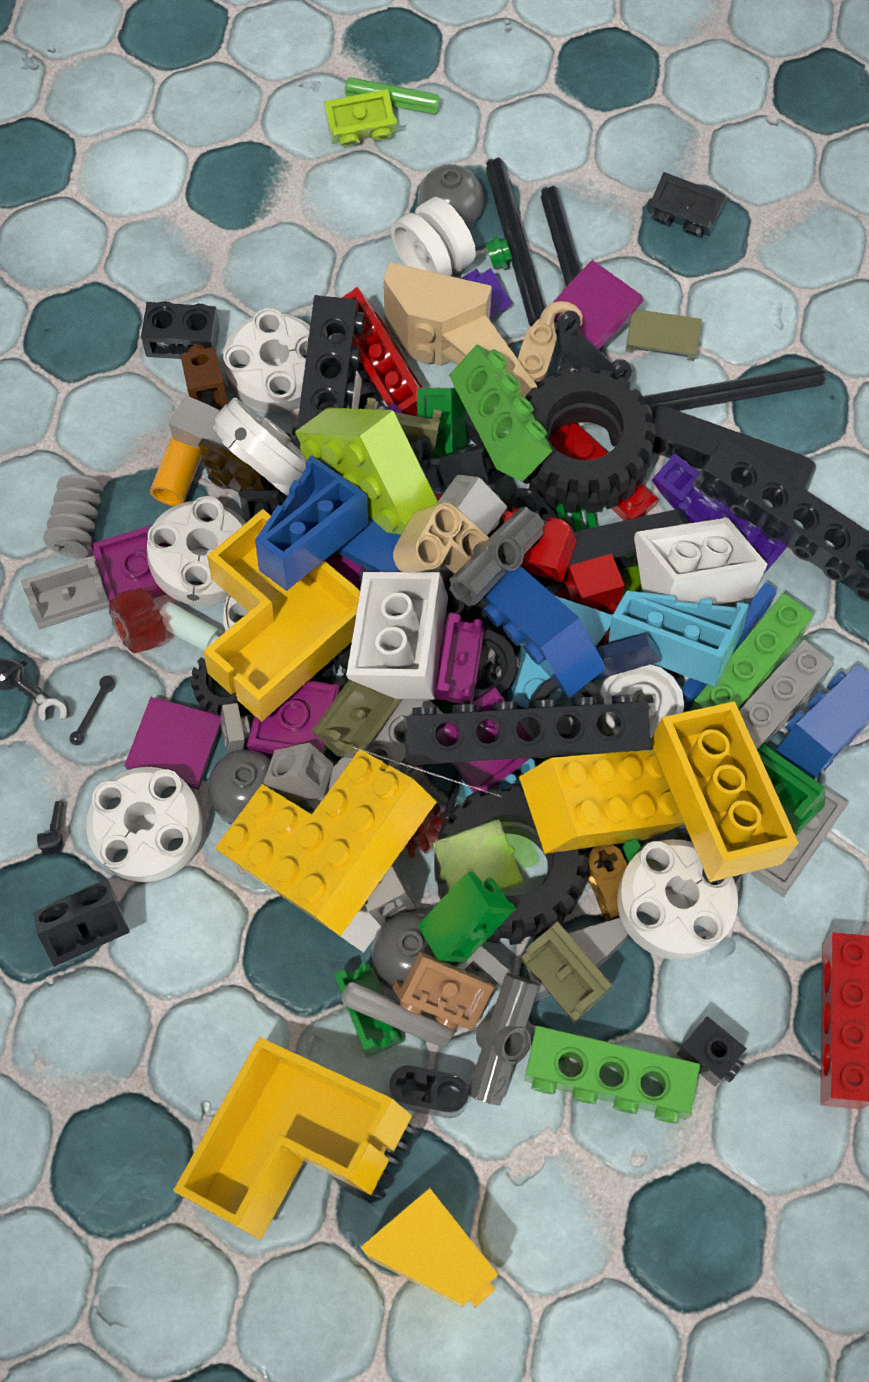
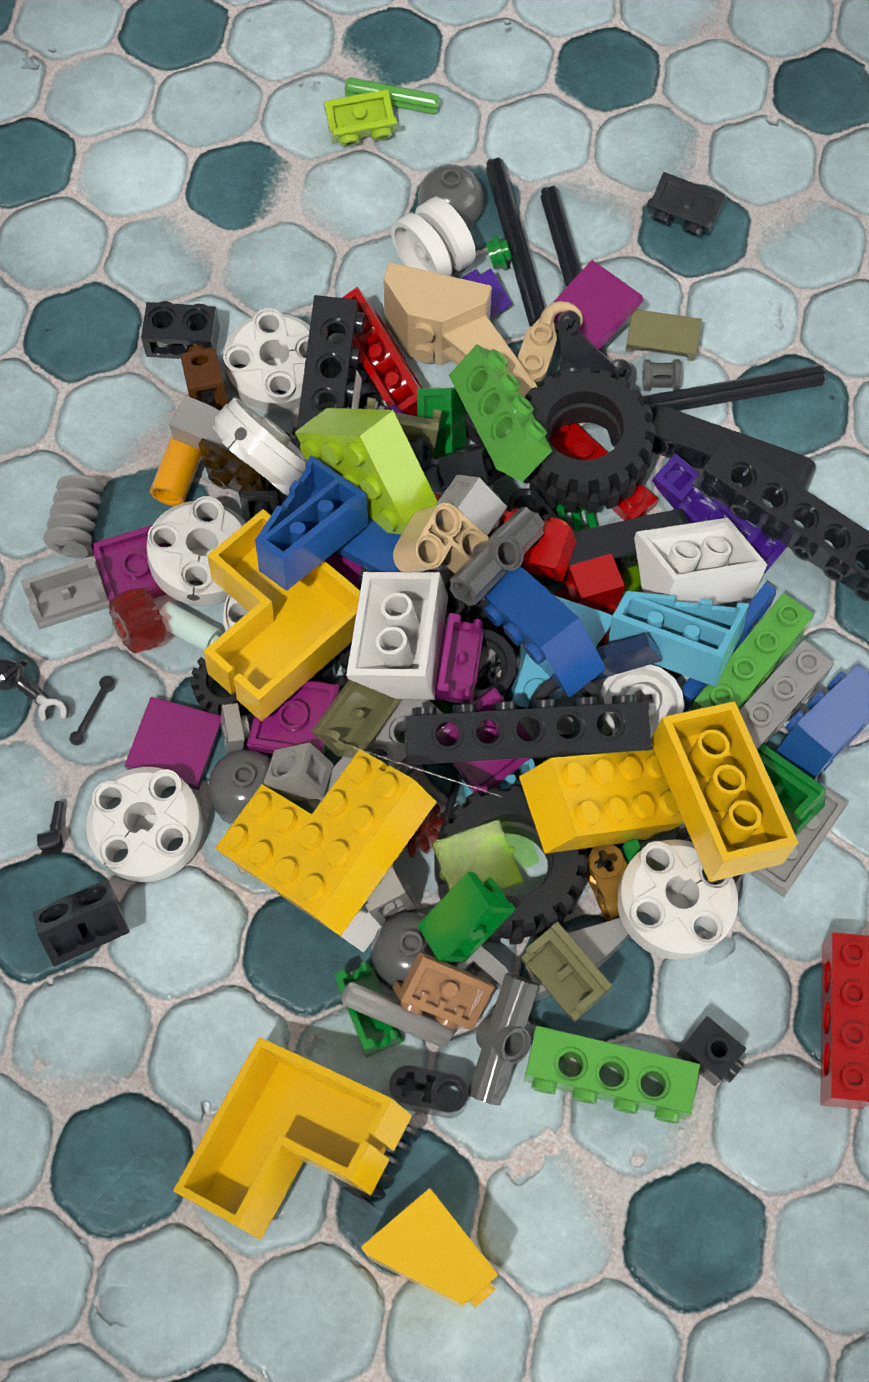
(661, 374): none -> dark grey bush

